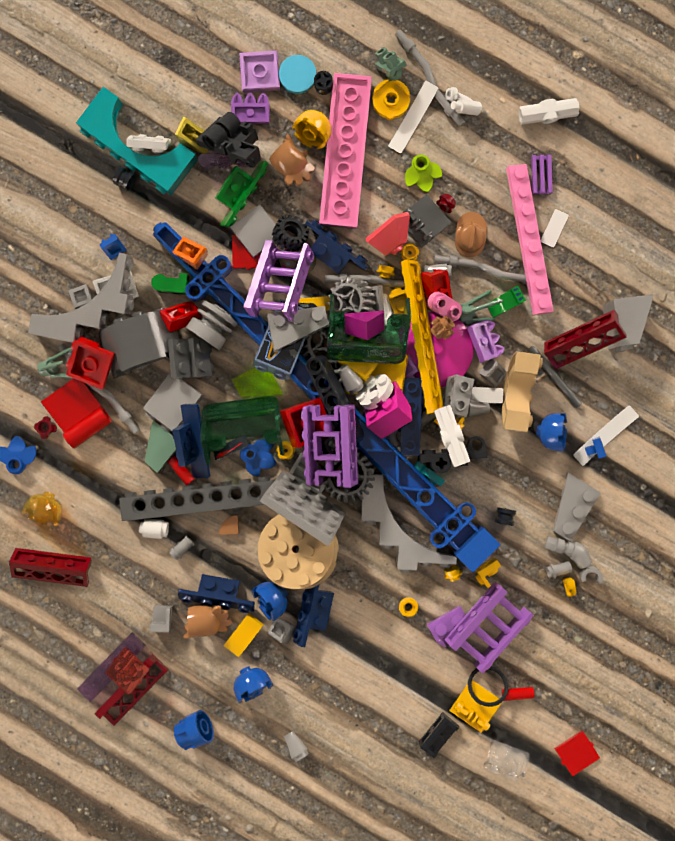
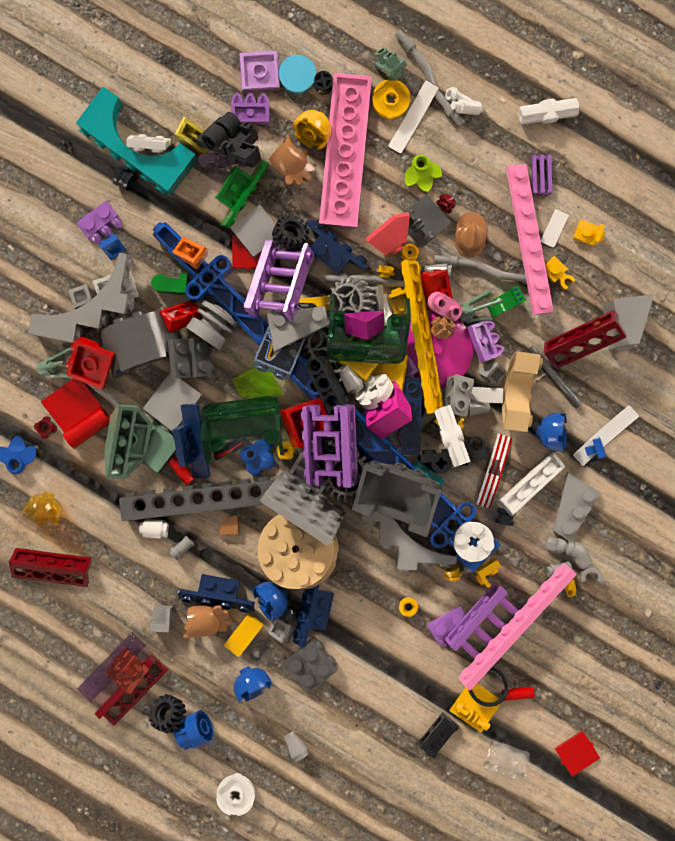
(99, 221): none -> medium lavender plate
(126, 441): none -> sand green wedge
(159, 710): none -> black tyre
(235, 806): none -> white plate
(289, 614): none -> black hinge
(311, 664): none -> dark grey plate
(398, 494): none -> dark grey cylinder
(476, 530): none -> white plate
(494, 471): none -> sticker
(515, 628): none -> bright pink plate
(532, 483): none -> white tile
(555, 271): none -> yellow plate
(589, 233): none -> yellow bracket

